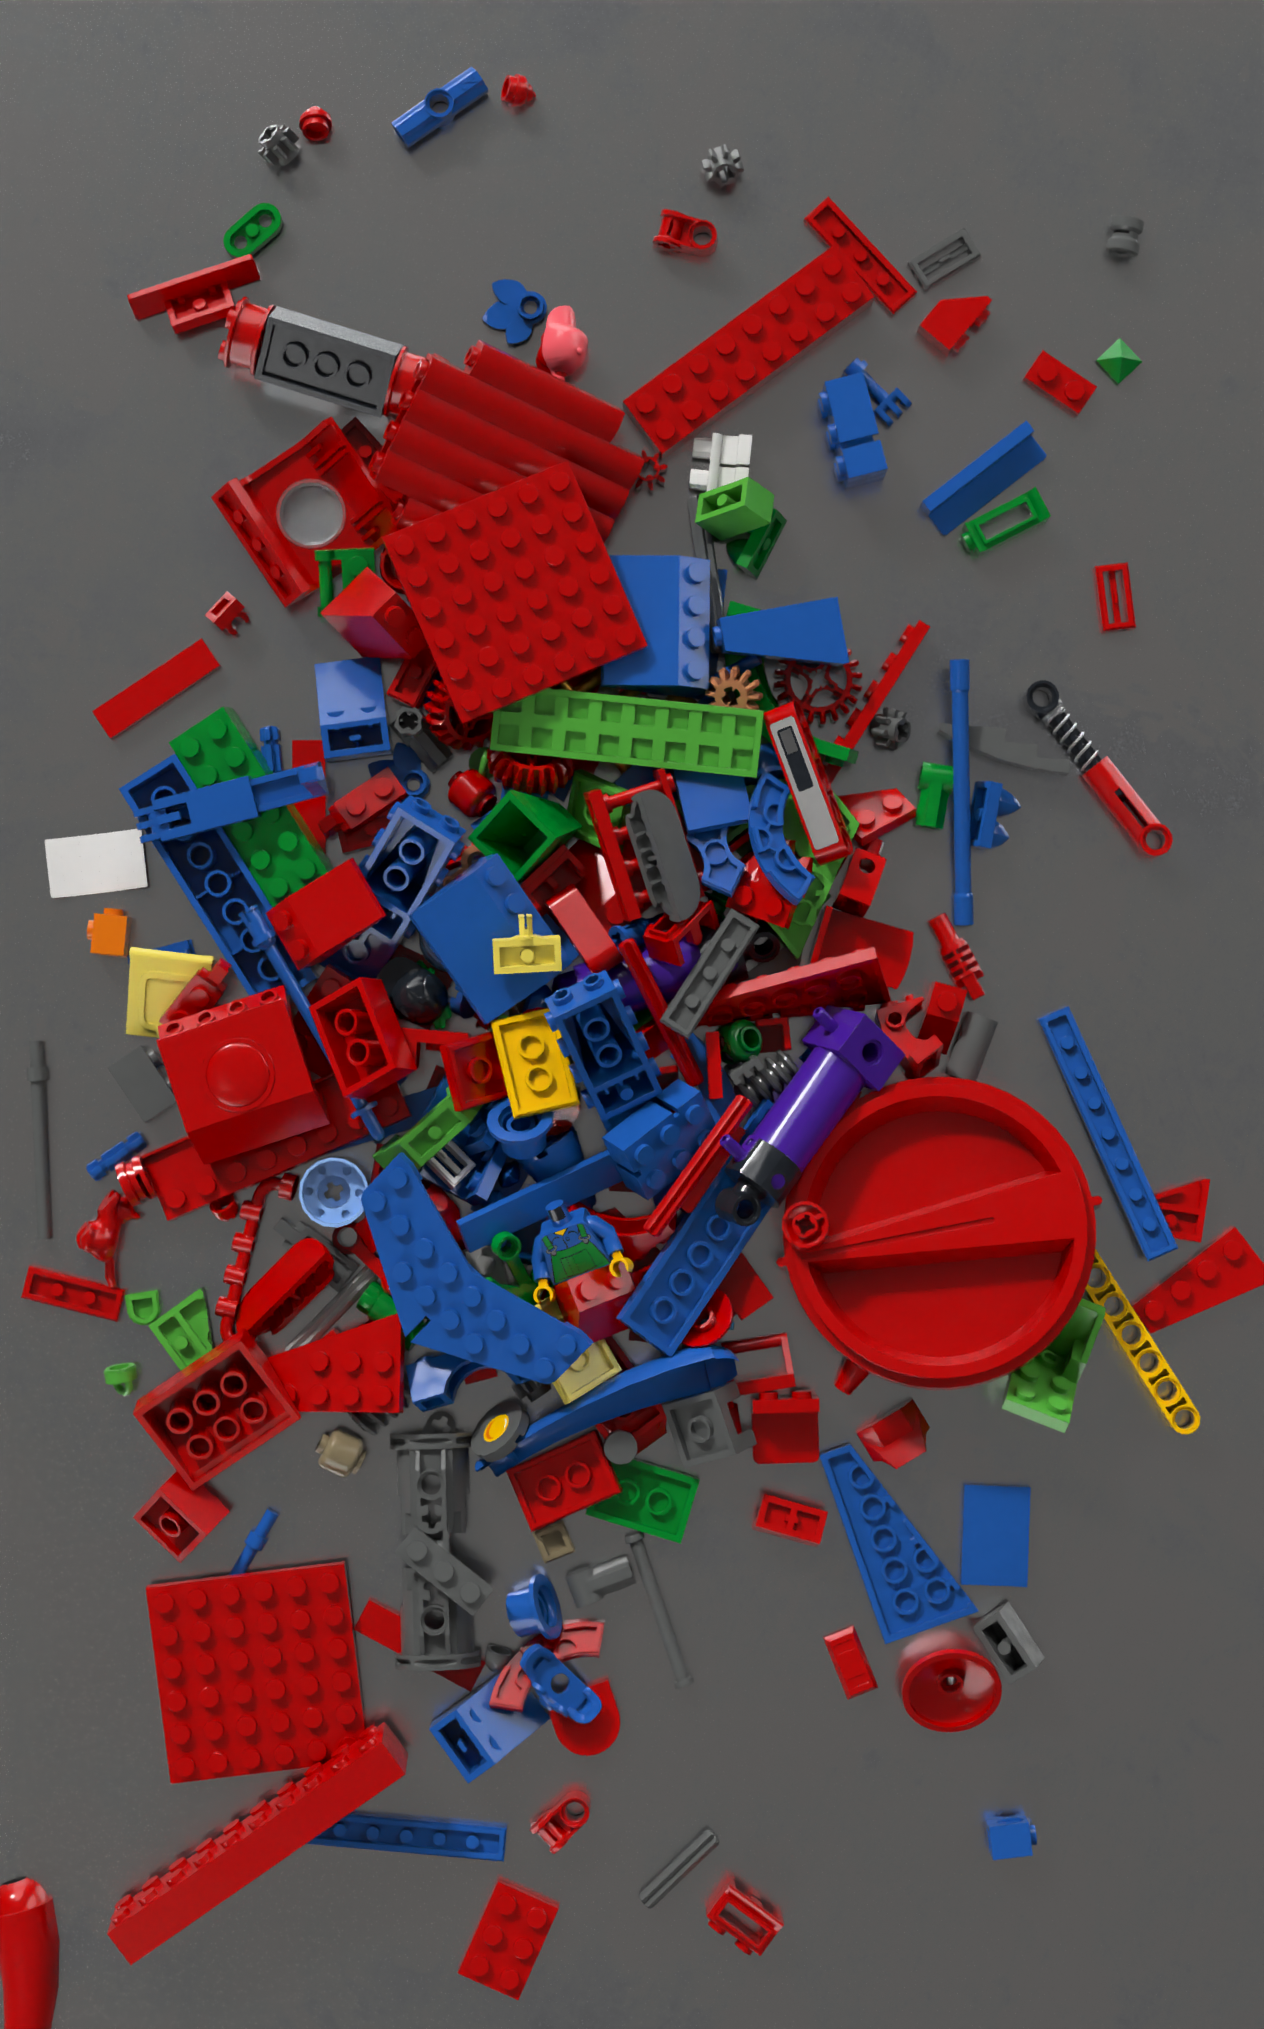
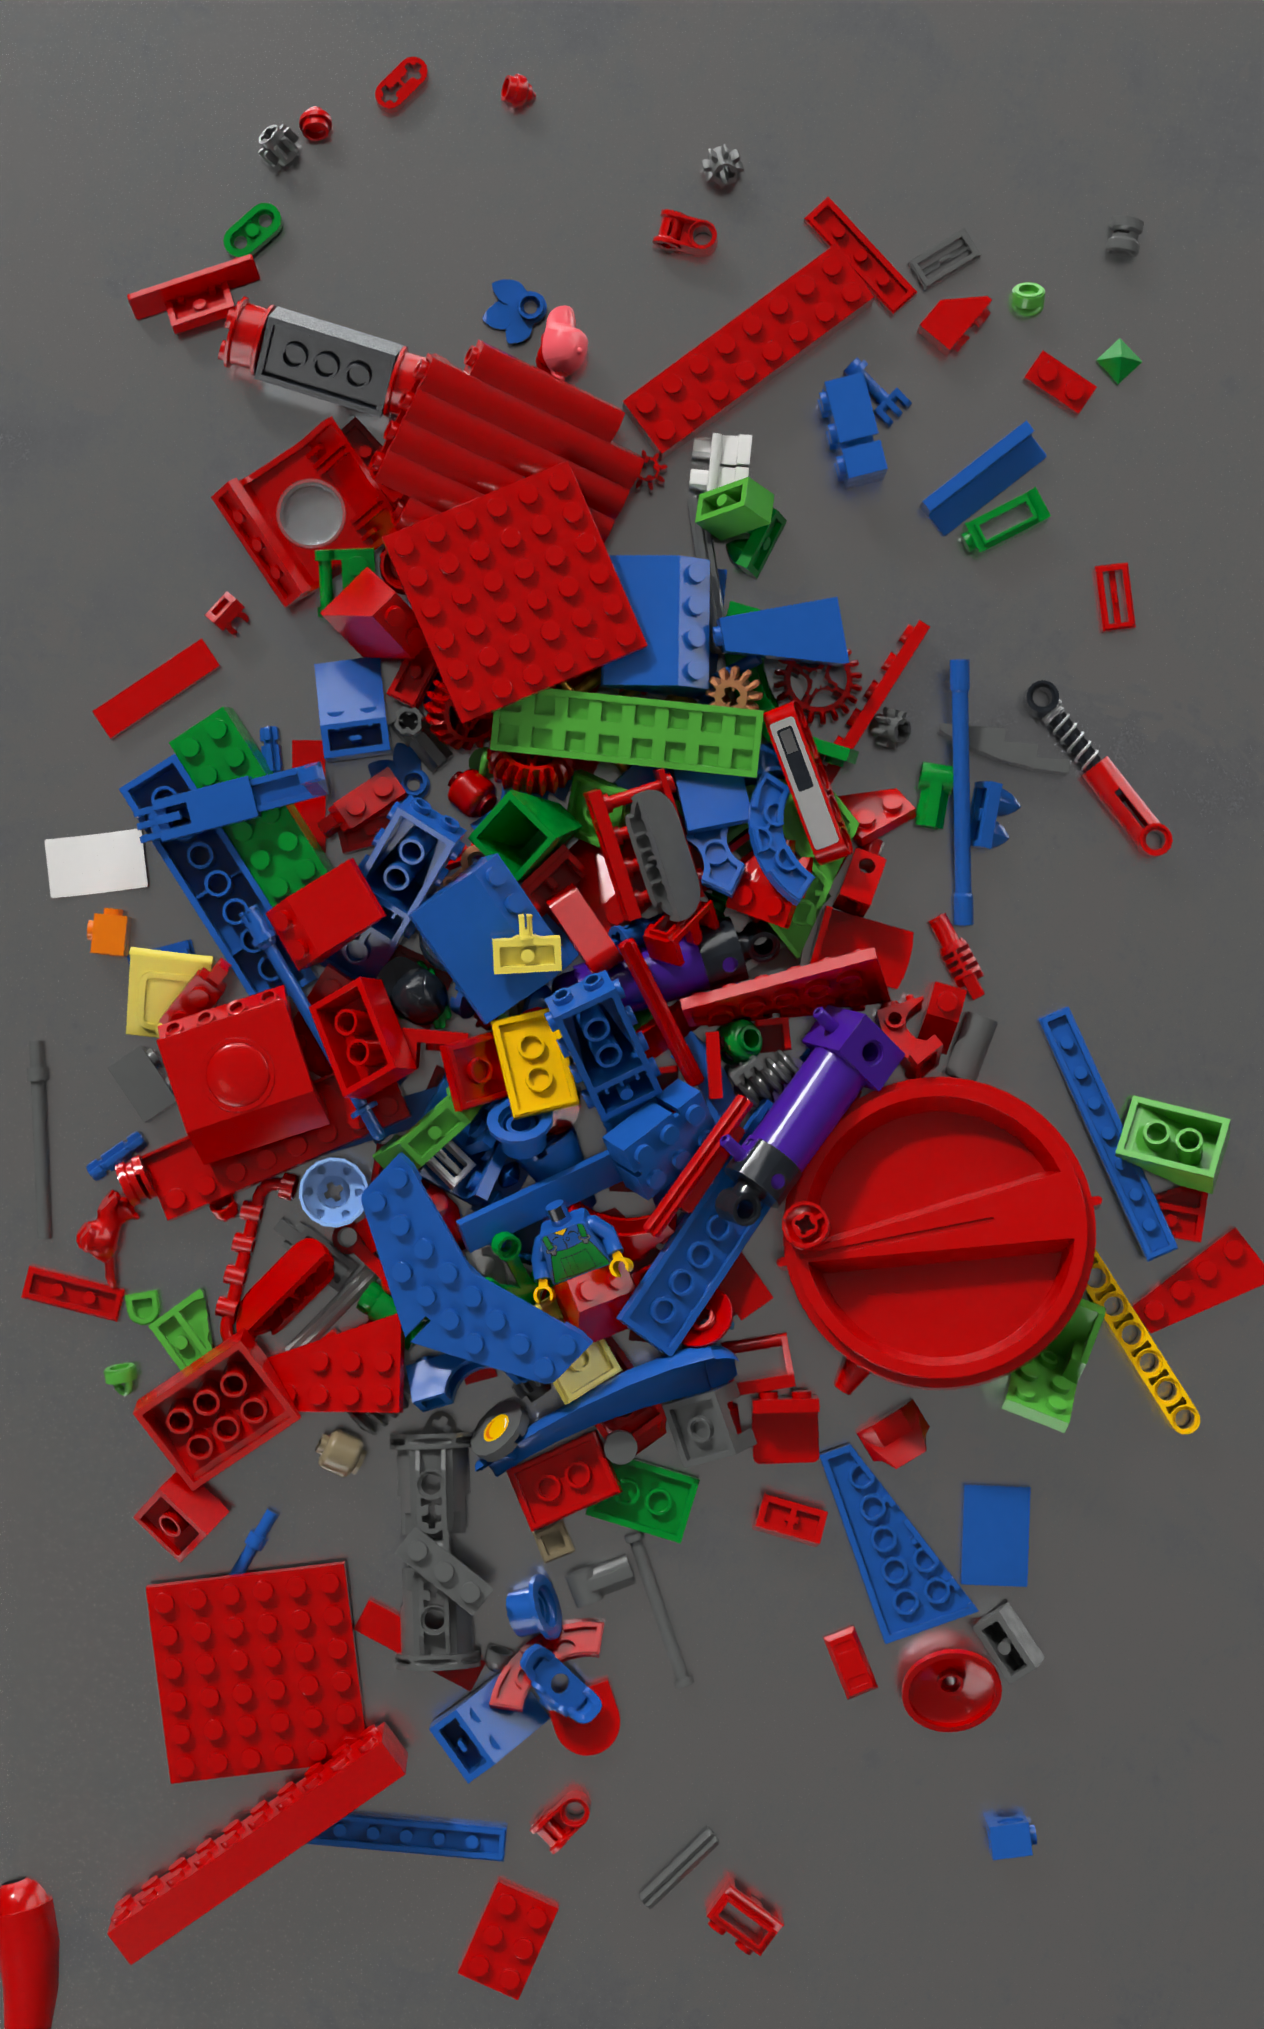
(396, 79): none -> red beam
(457, 94): blue piece -> none
(709, 974): dark grey tile -> none
(1028, 299): none -> bright green tile
(1175, 1143): none -> bright green slope

